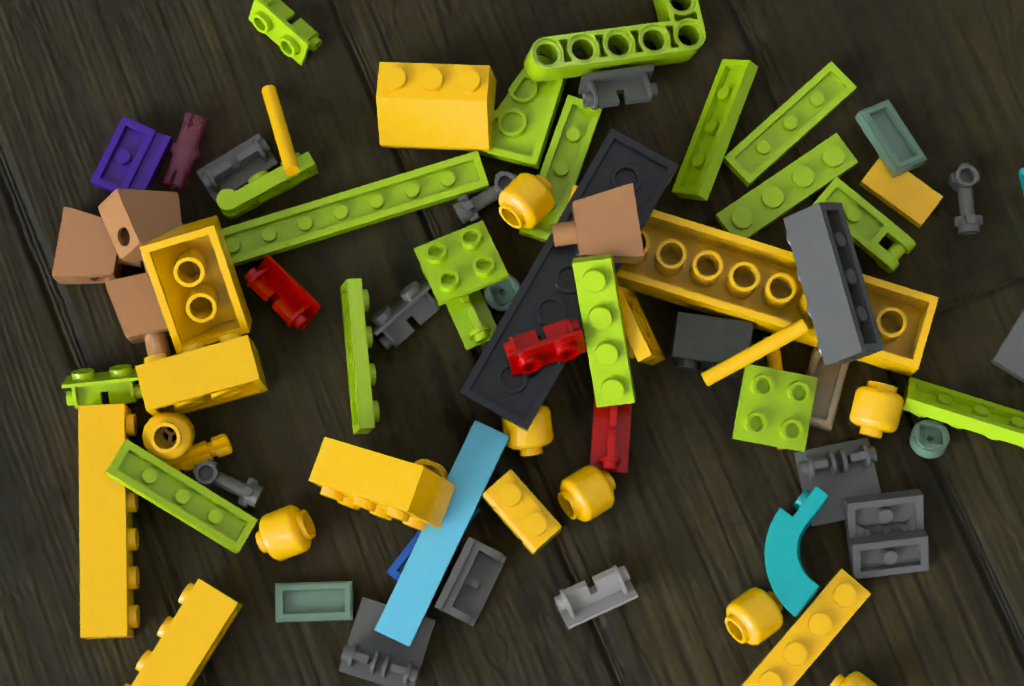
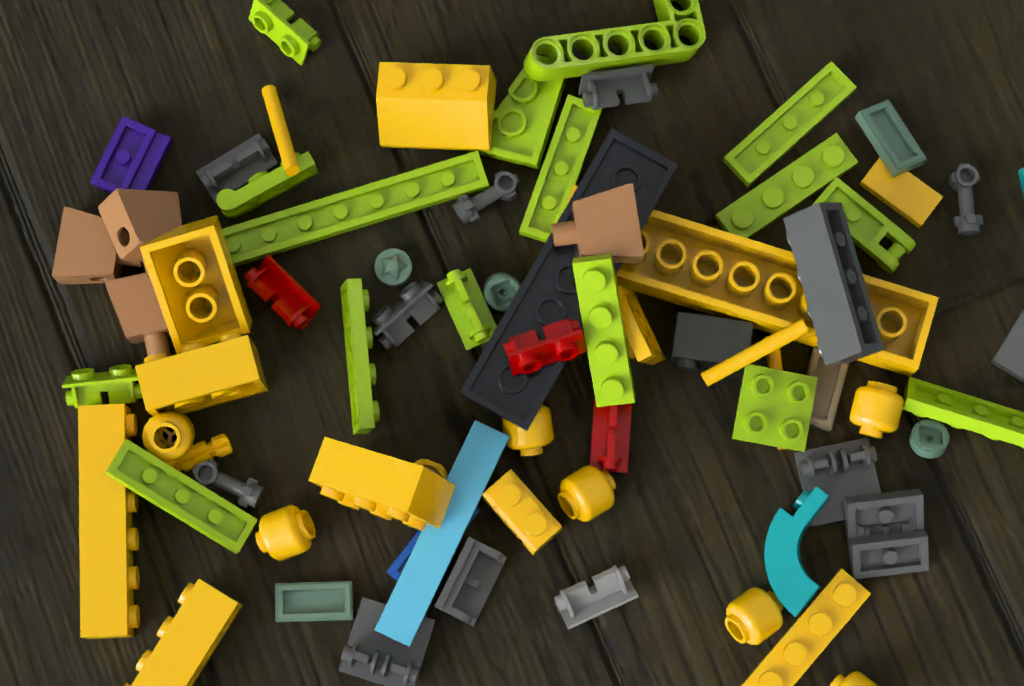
(185, 152): clear pink pin -> none
(393, 267): none -> sand green tile
(461, 263): lime hinge -> none
(526, 201): yellow head -> none
(714, 129): lime plate -> none

